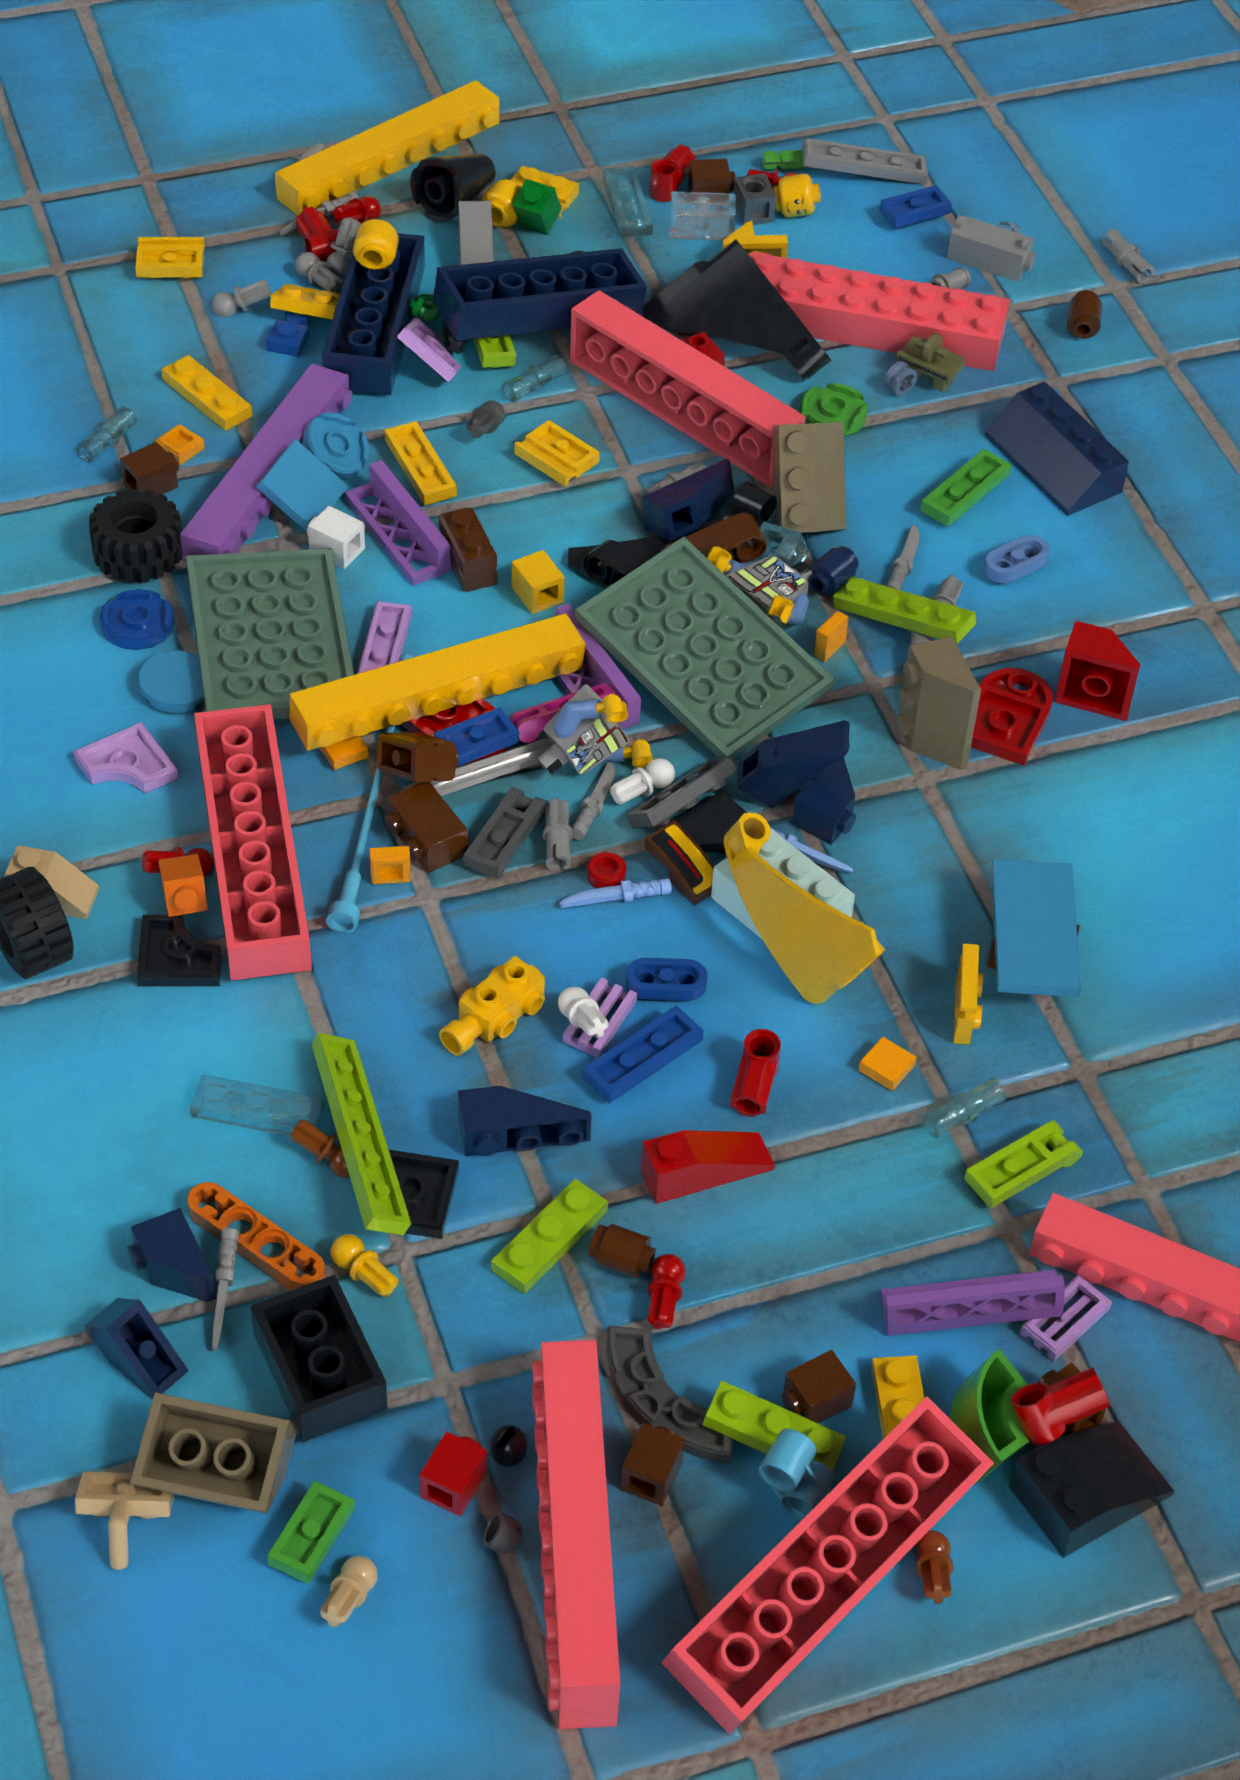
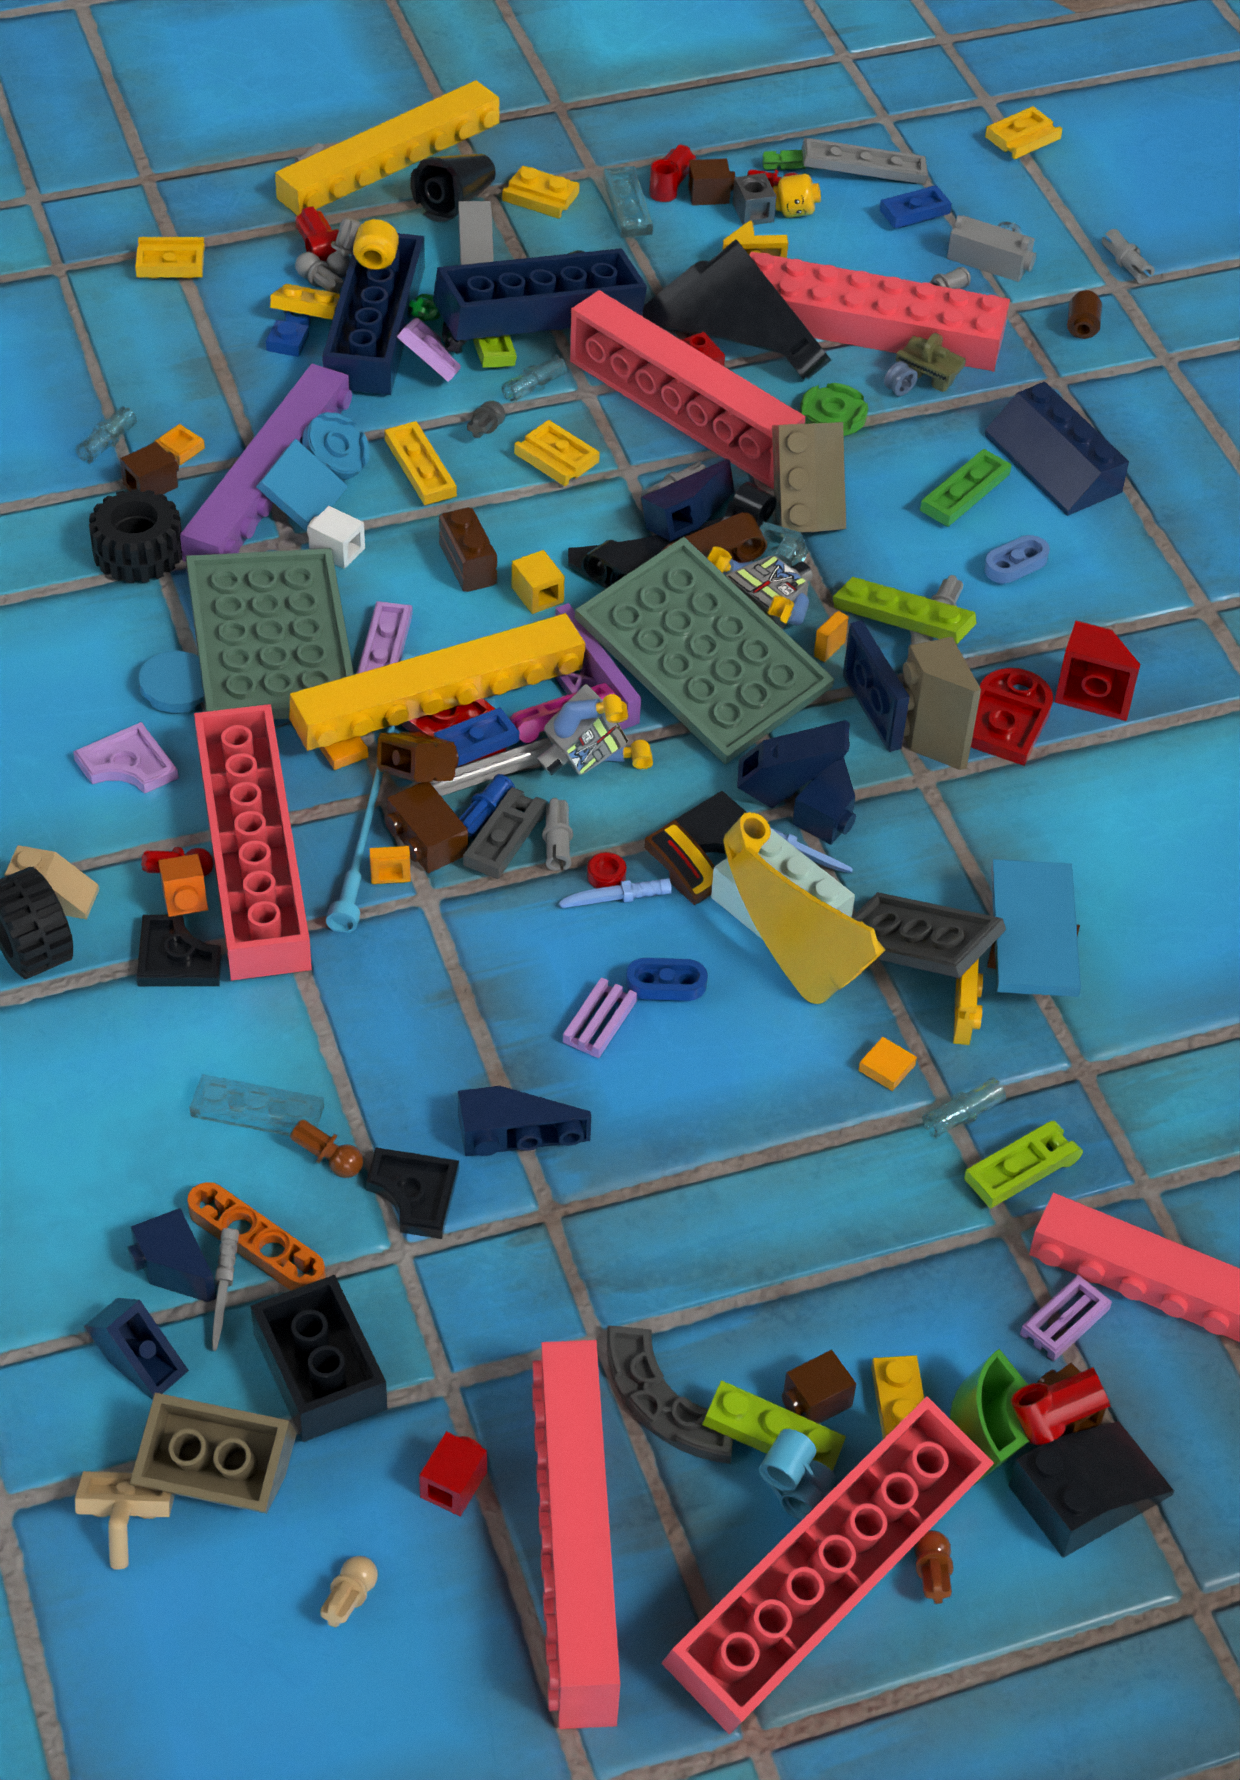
(137, 619): blue tile -> none
(207, 392): yellow plate -> none
(227, 304): light grey axle -> none
(311, 1532): bright green plate -> none
(326, 208): light grey piece -> none
(350, 1253): yellow axle -> none
(358, 209): red axle -> none
(360, 1135): lime plate -> none
(410, 524): medium lavender fence -> none
(485, 803): none -> blue axle
(495, 1005): yellow brick -> none
(502, 196): yellow head -> none
(502, 1533): dark grey hinge -> none
(514, 1450): black hinge -> none
(537, 206): green brick -> none
(549, 1236): lime plate -> none
(582, 1011): white axle -> none
(593, 805): light grey piece -> none
(622, 1250): reddish brown brick -> none
(642, 1054): blue plate -> none
(652, 1463): reddish brown brick -> none
(657, 774): white axle -> none
(668, 1273): red axle -> none
(682, 793): dark grey plate -> none
(700, 1161): red slope -> none
(702, 215): clear brick -> none
(756, 1073): red piece -> none
(833, 570): dark blue brick -> none
(875, 686): none -> dark blue tile
(903, 565): light grey piece -> none
(929, 934): none -> dark grey tile
(973, 1302): medium lavender fence -> none
(1023, 132): none -> yellow plate

